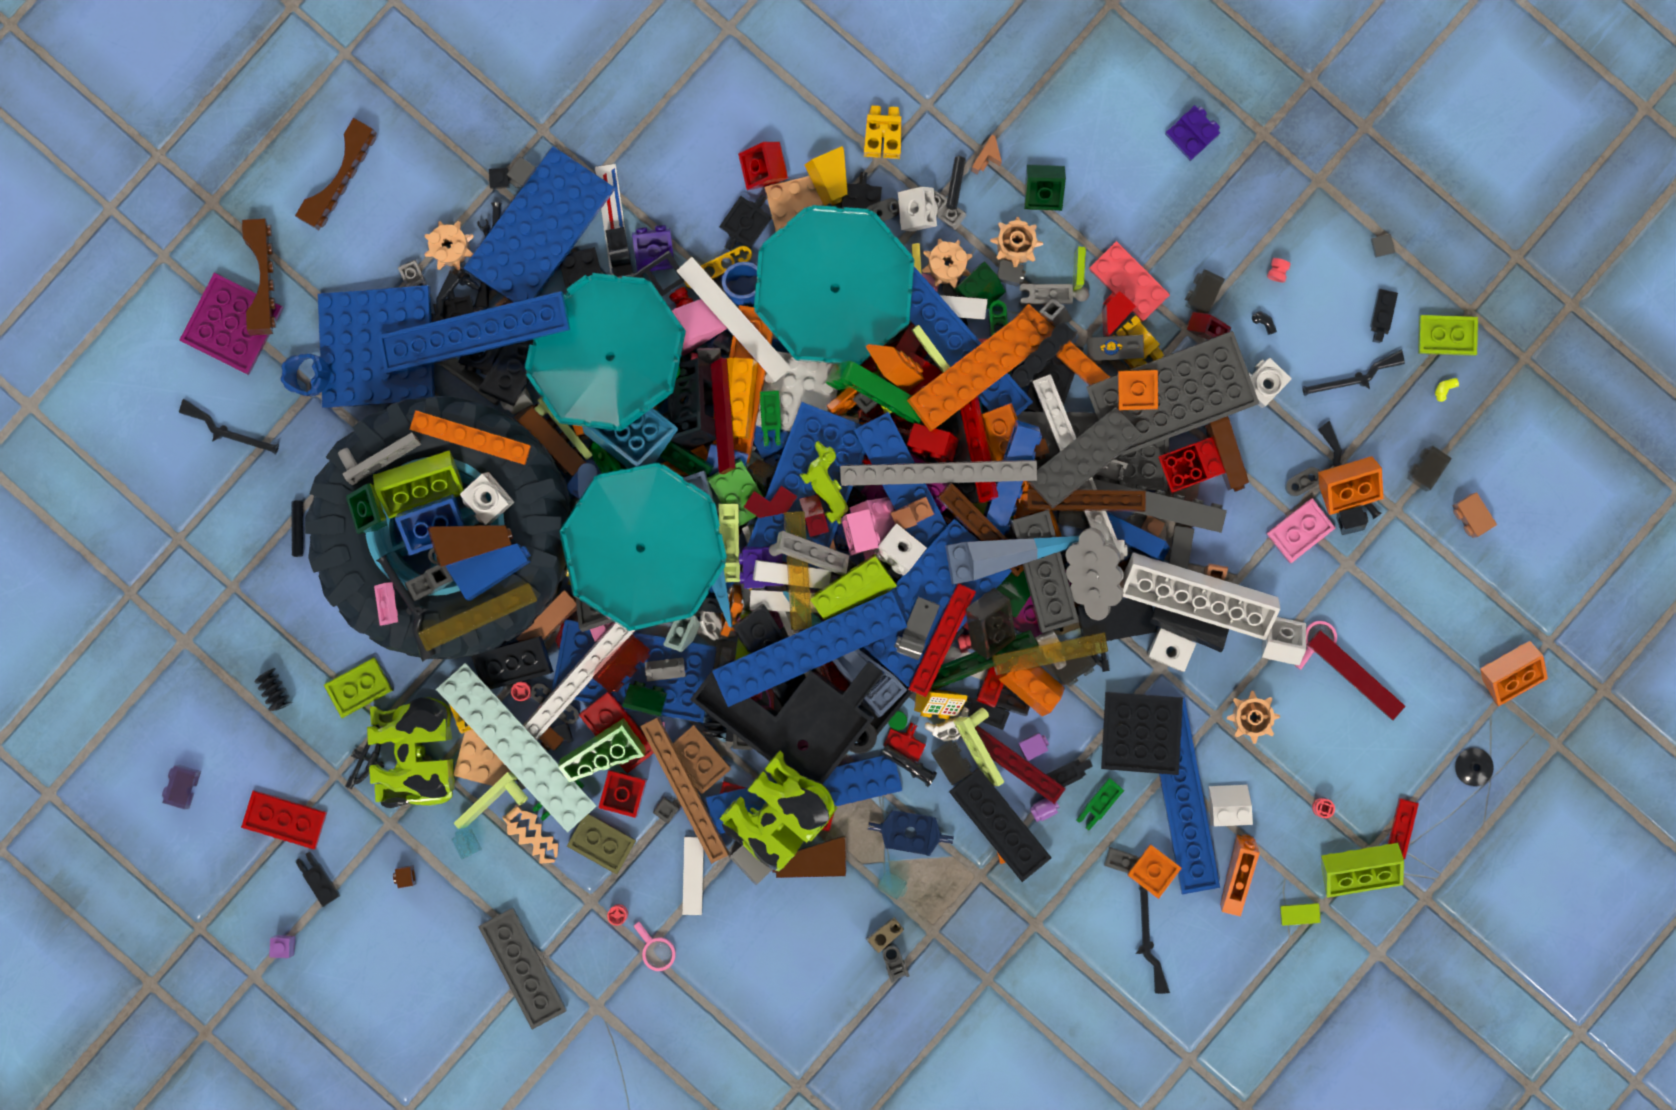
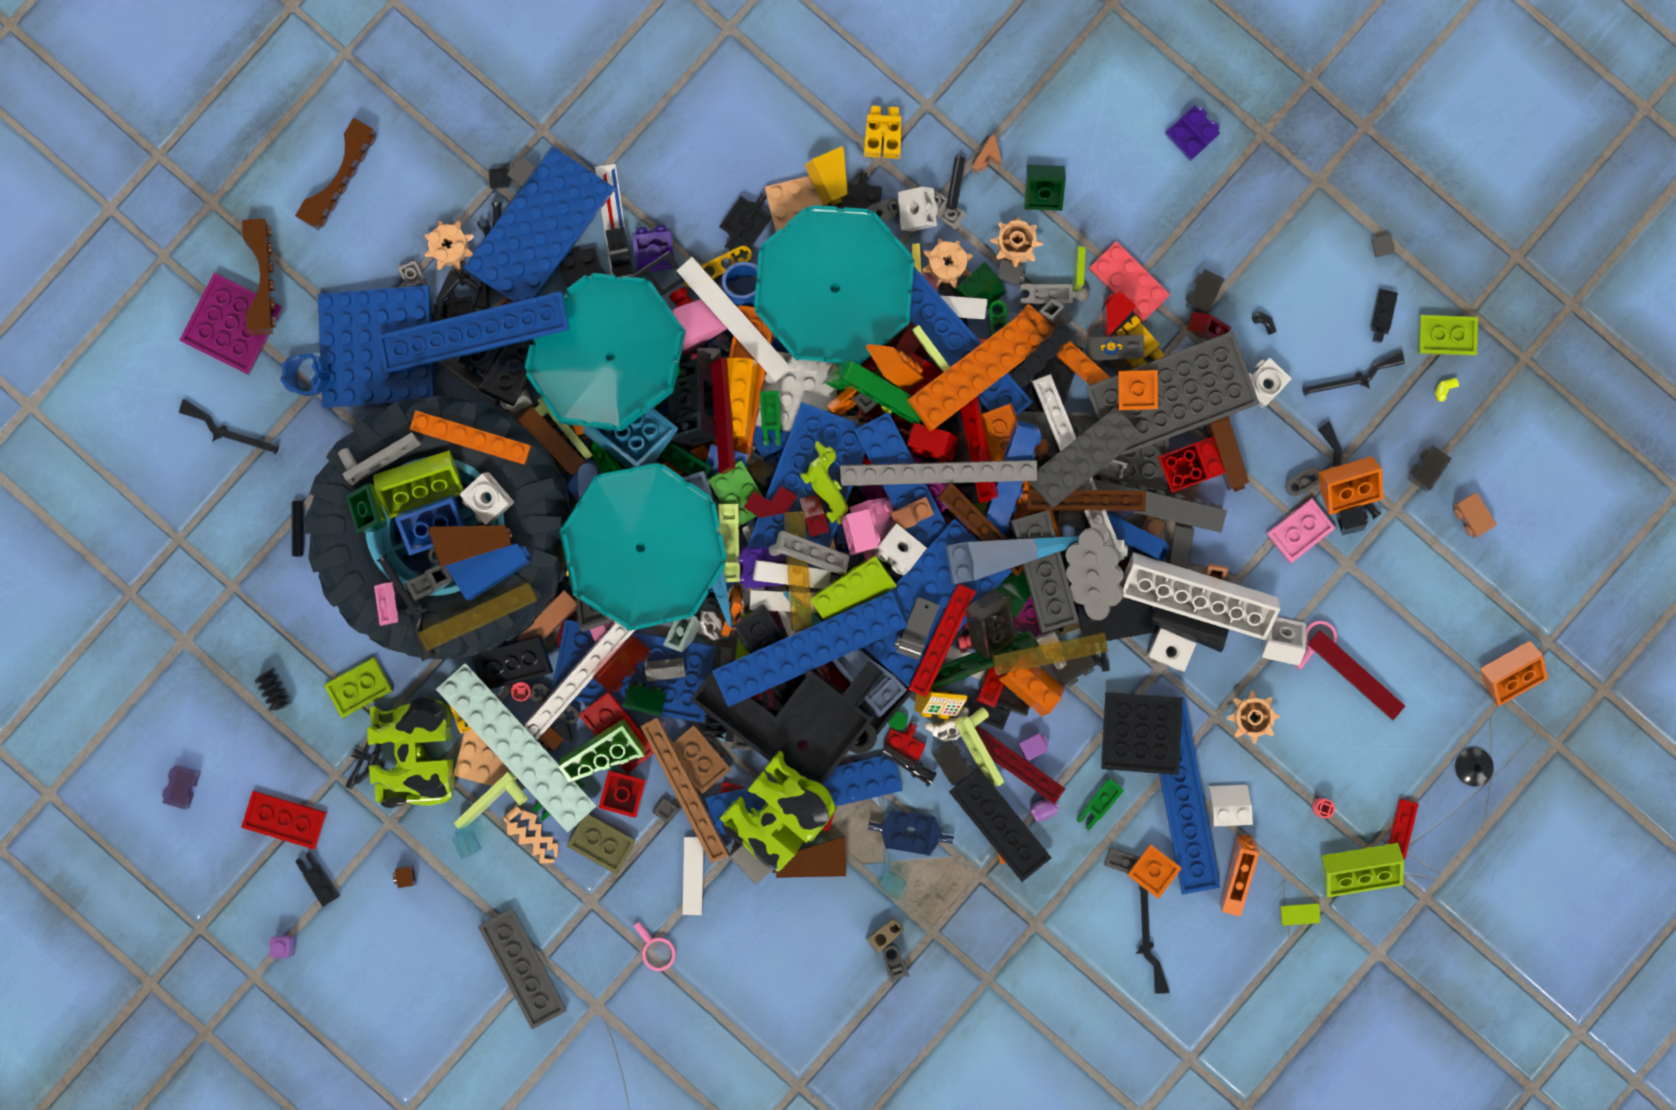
(615, 917): coral wheel -> none
(763, 165): red slope -> none
(1070, 772): black hinge -> none
(1278, 270): coral wheel -> none

